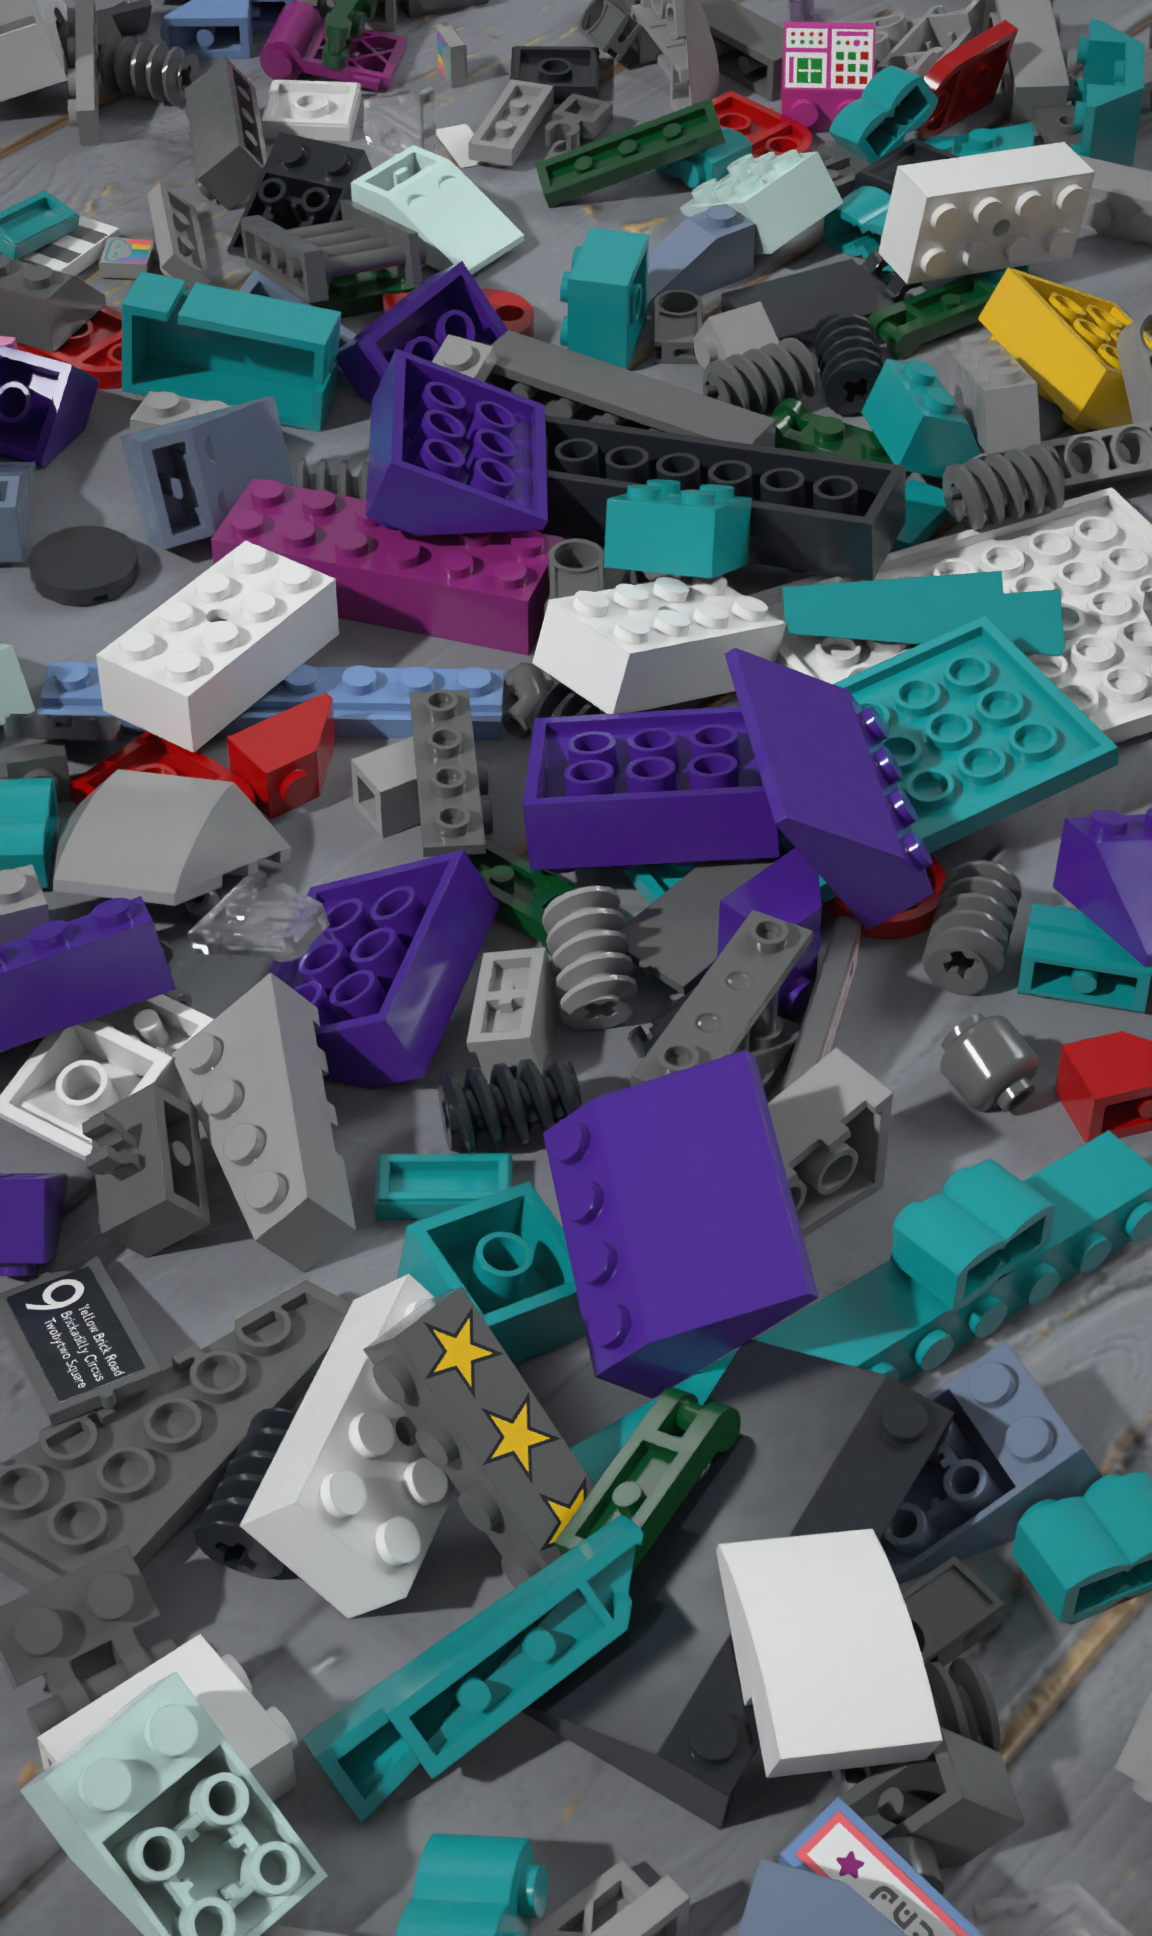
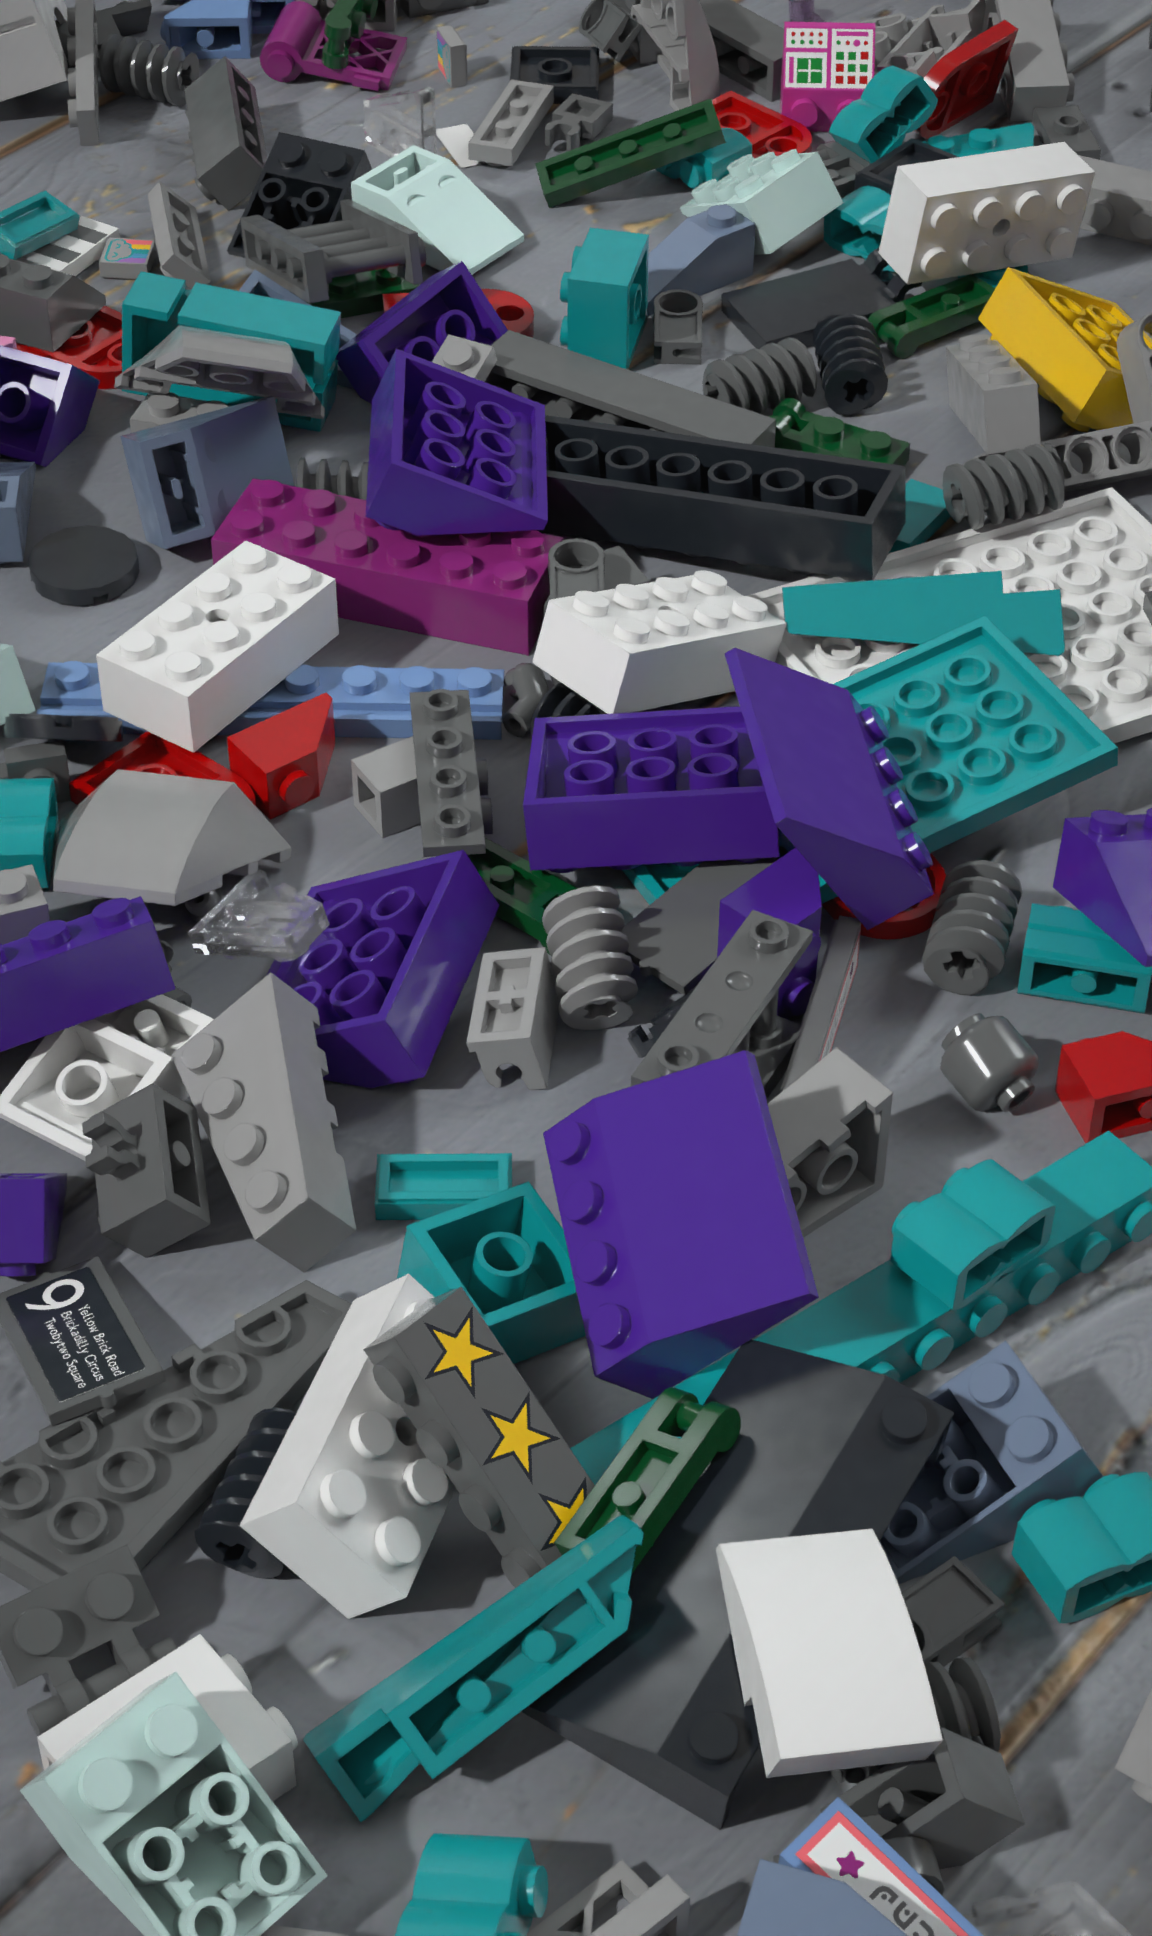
(224, 364): none -> light grey wedge
(311, 109): white tile -> none
(507, 1101): black piece -> none
(677, 530): teal brick -> none
(733, 333): light grey brick -> none
(918, 419): teal slope -> none
(1108, 94): teal slope -> none

